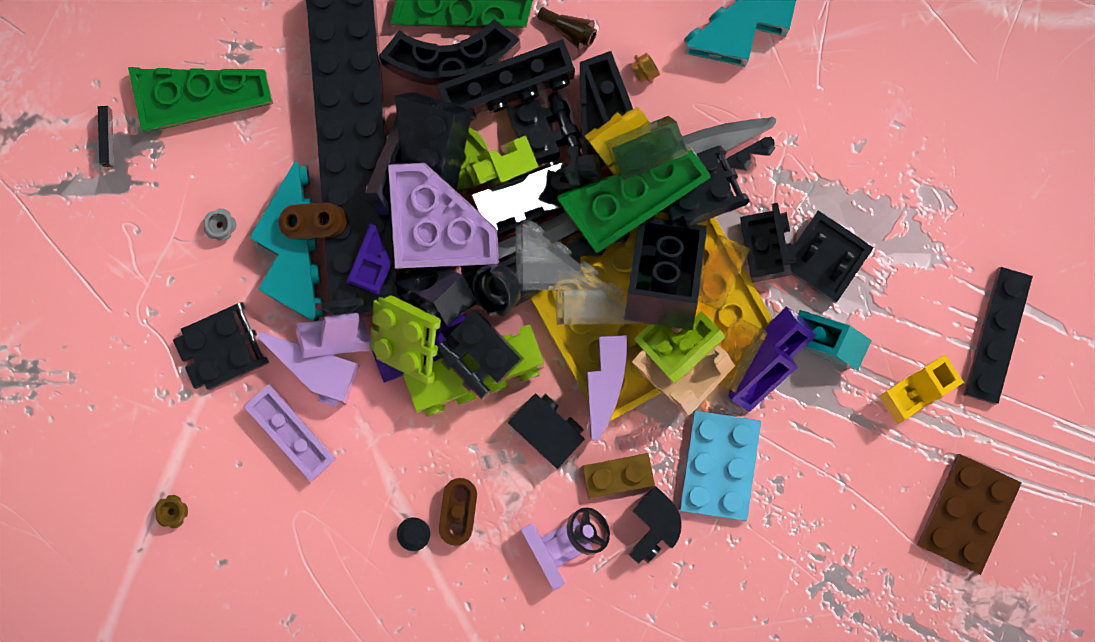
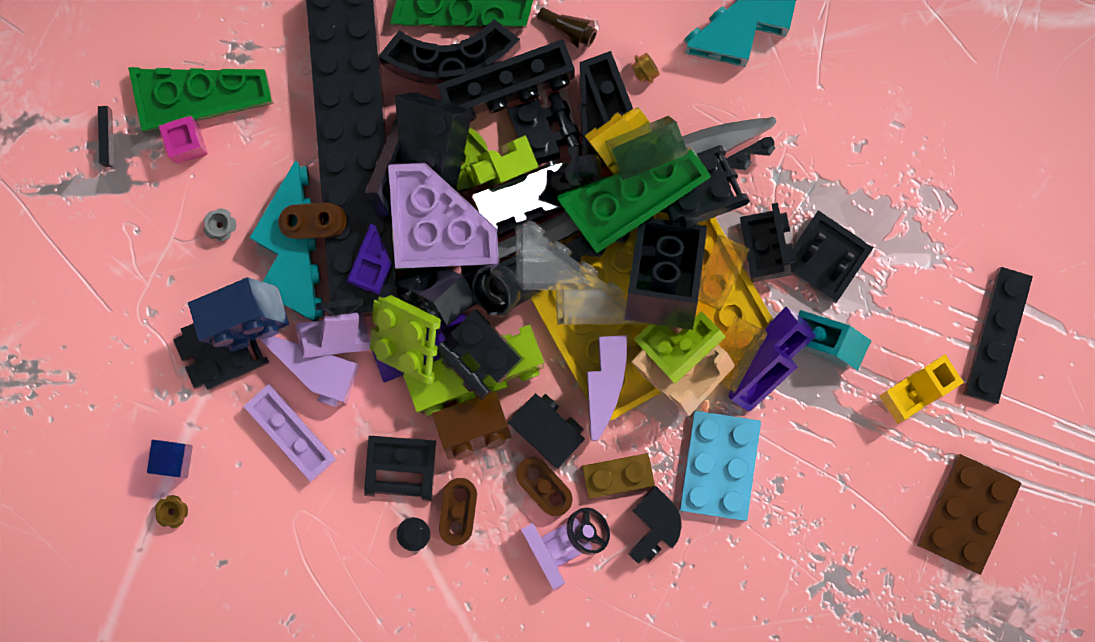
(169, 458): none -> clear blue brick
(183, 139): none -> dark pink panel
(238, 314): none -> dark blue brick
(400, 456): none -> black plate
(471, 426): none -> reddish brown brick
(544, 486): none -> reddish brown plate

